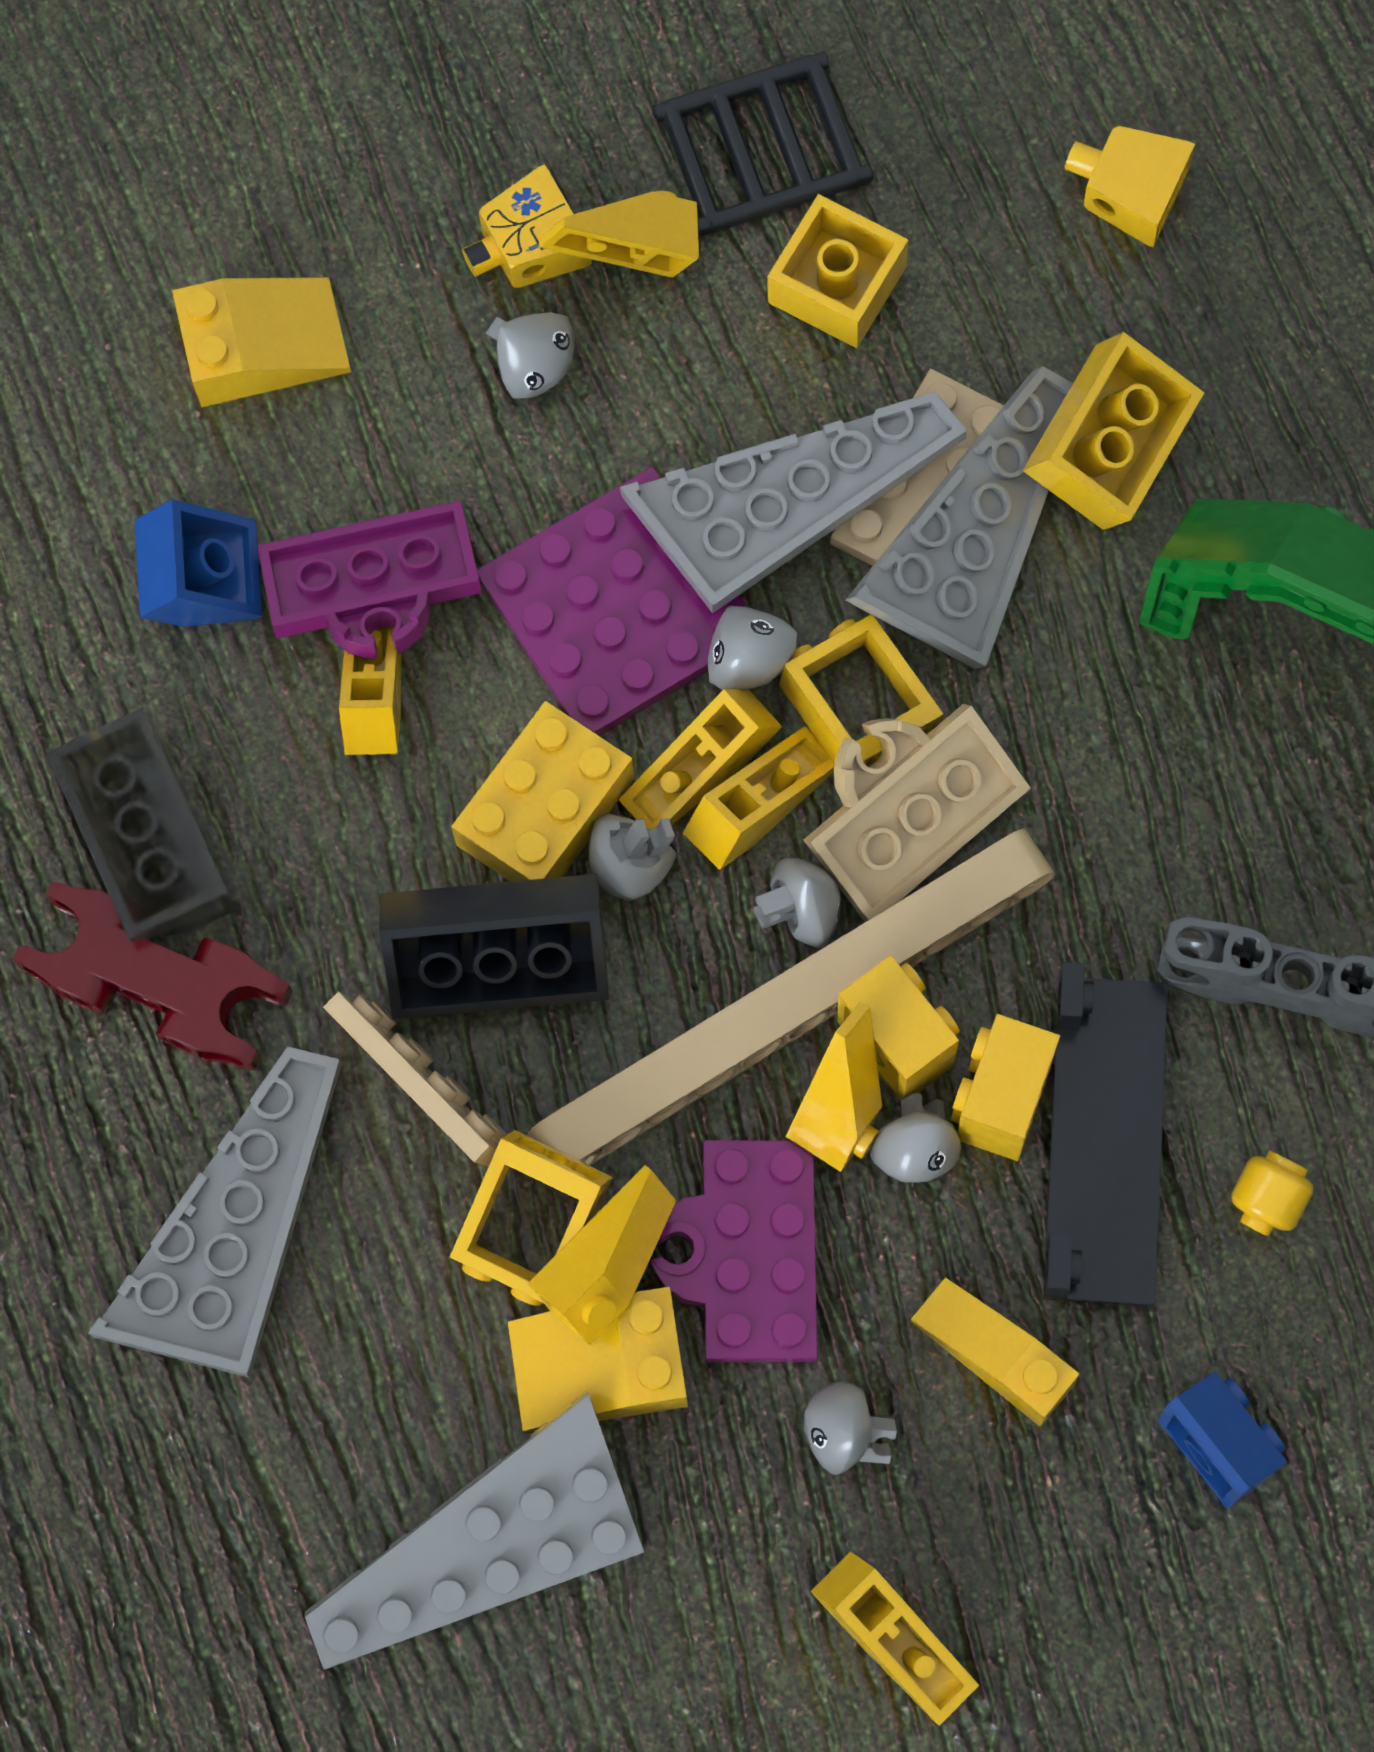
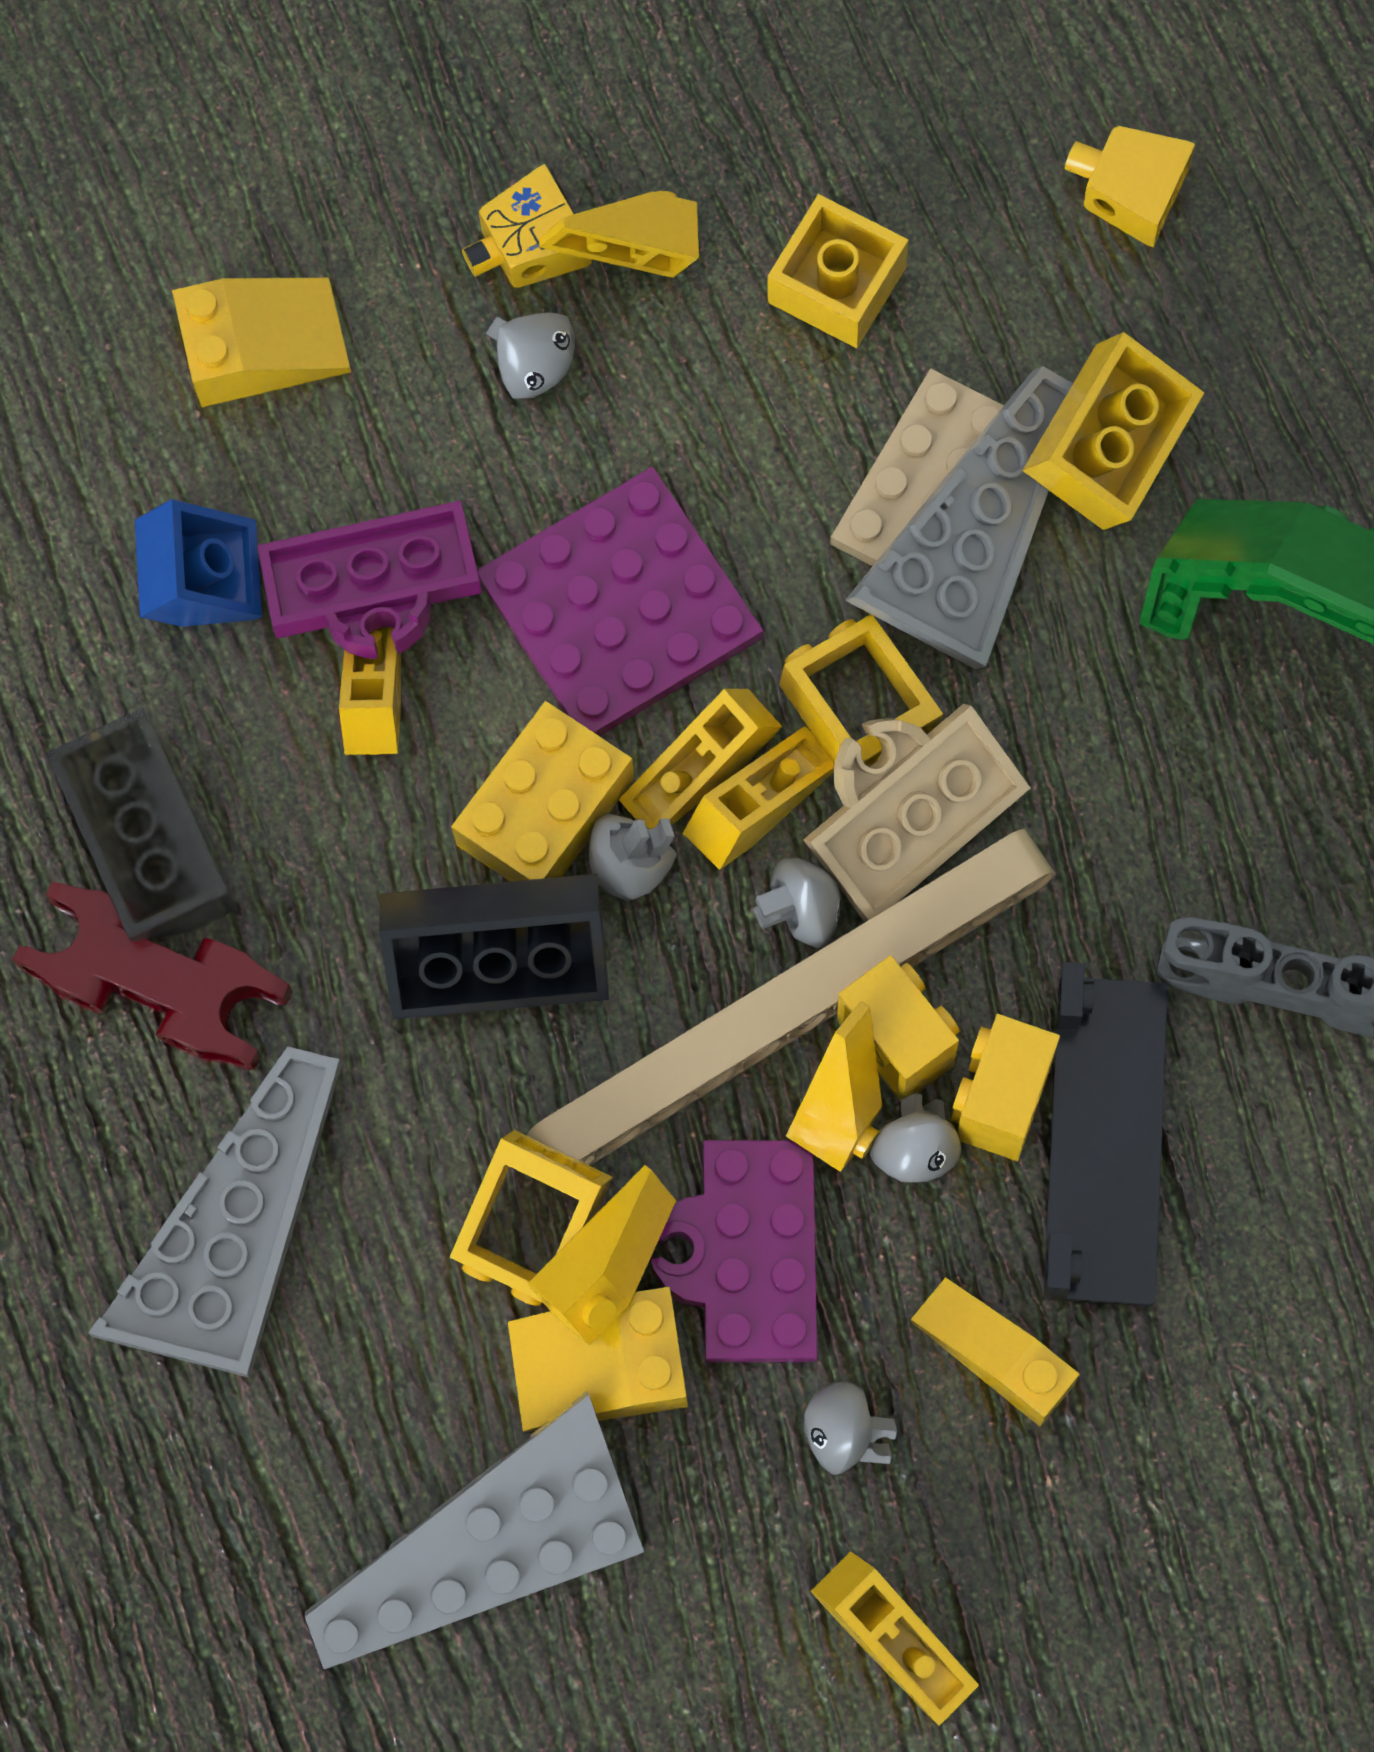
(408, 1066): tan plate -> none
(749, 648): light grey piece -> none
(757, 202): black bar -> none
(773, 500): light grey wing -> none
(1223, 1438): blue slope -> none
(1272, 1193): yellow head -> none

